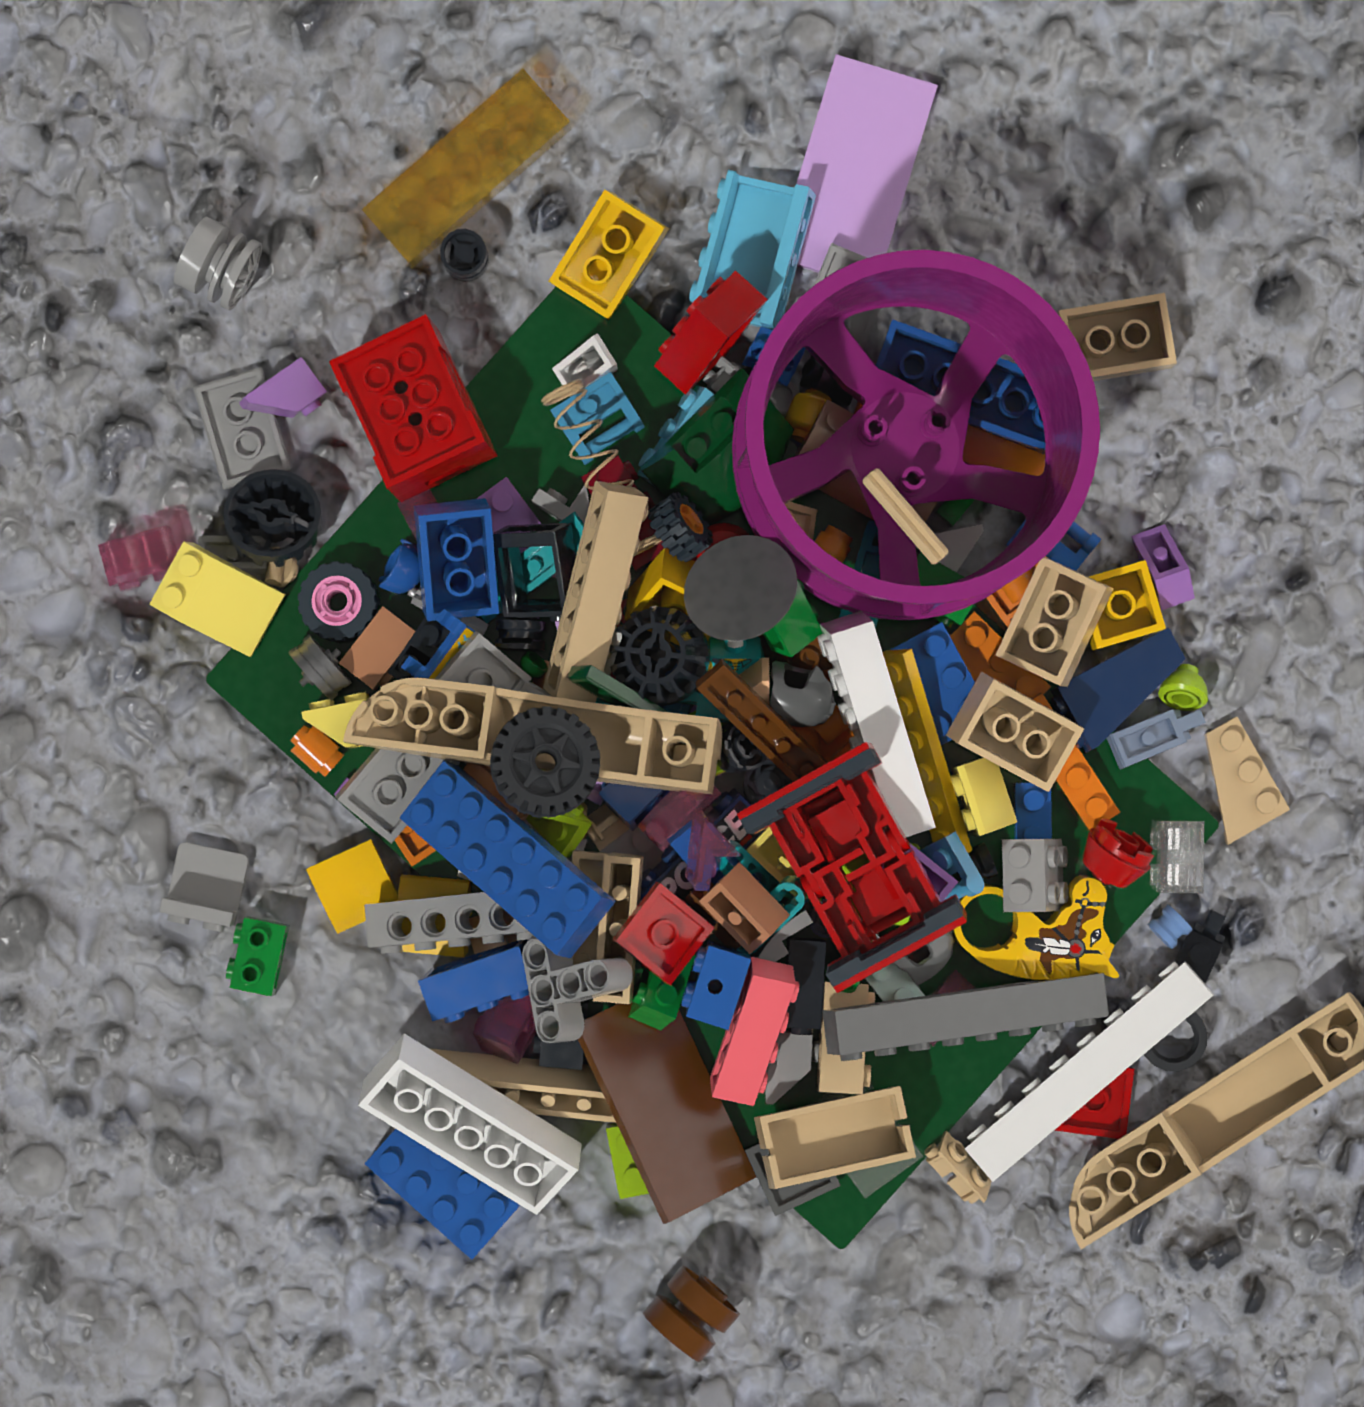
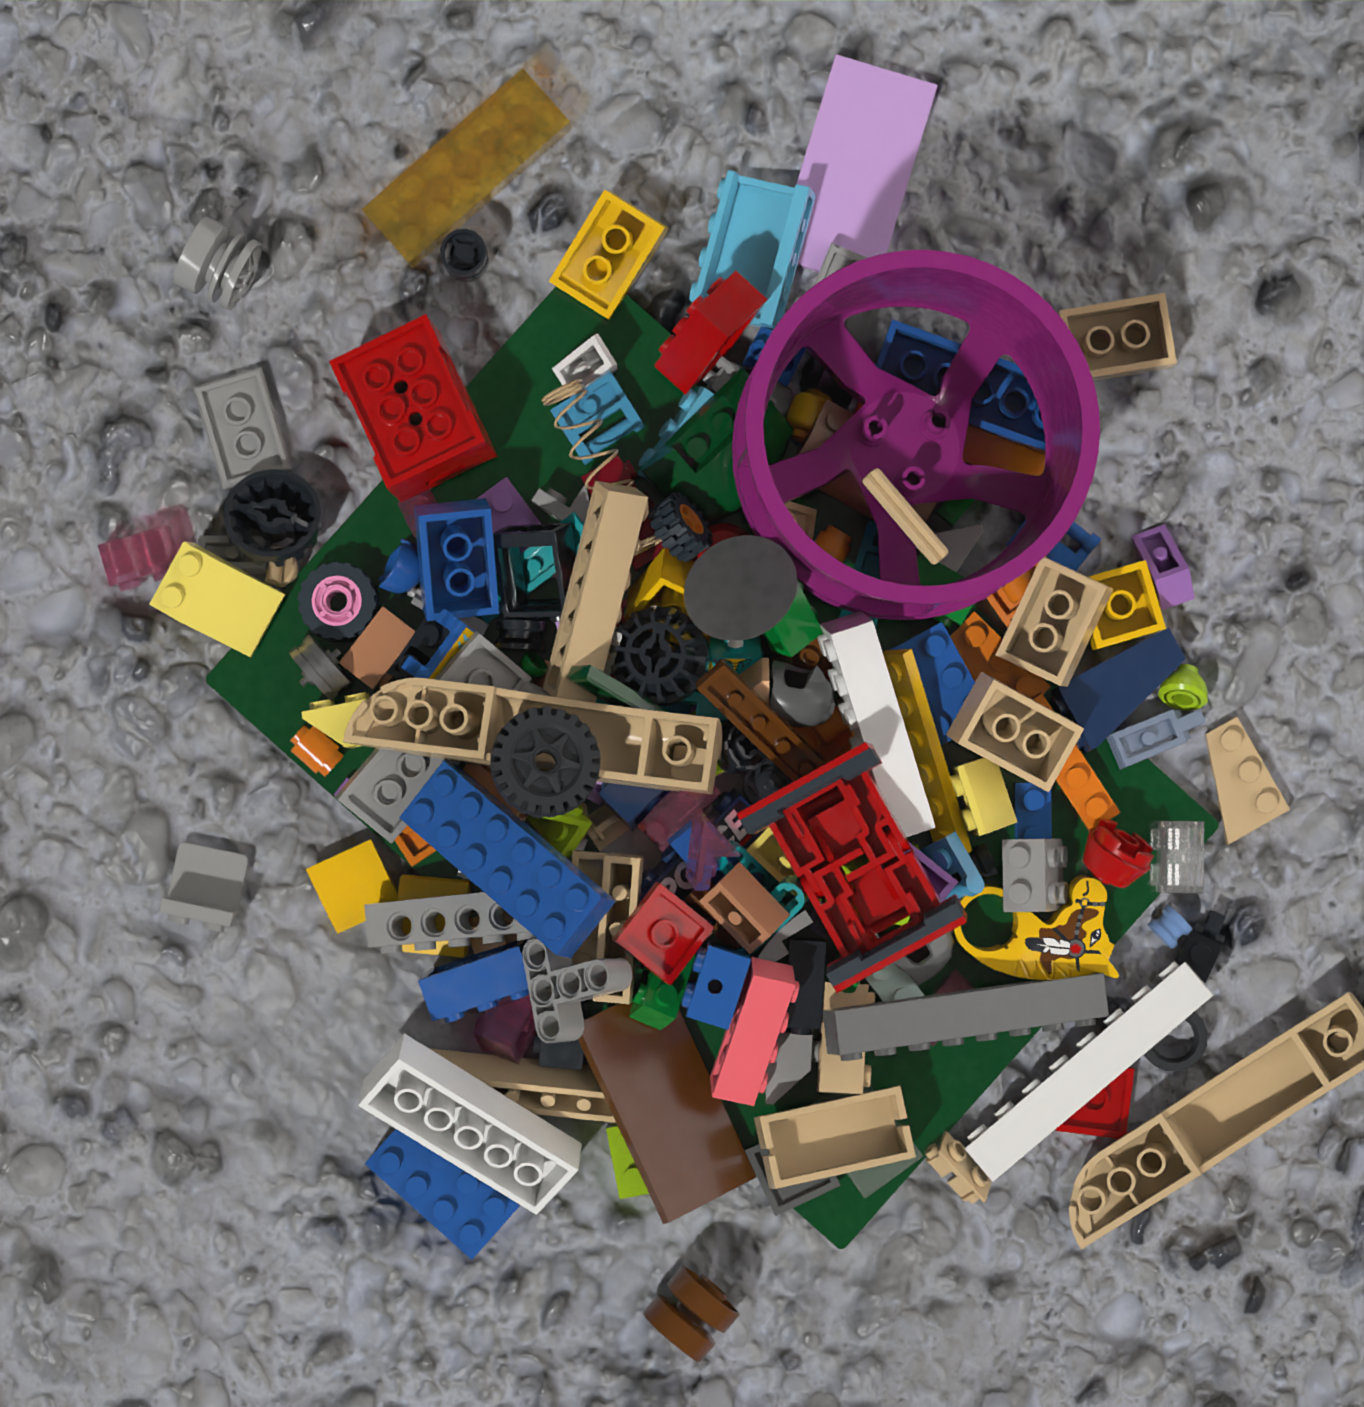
(258, 956): green brick -> none
(287, 392): medium lavender slope -> none

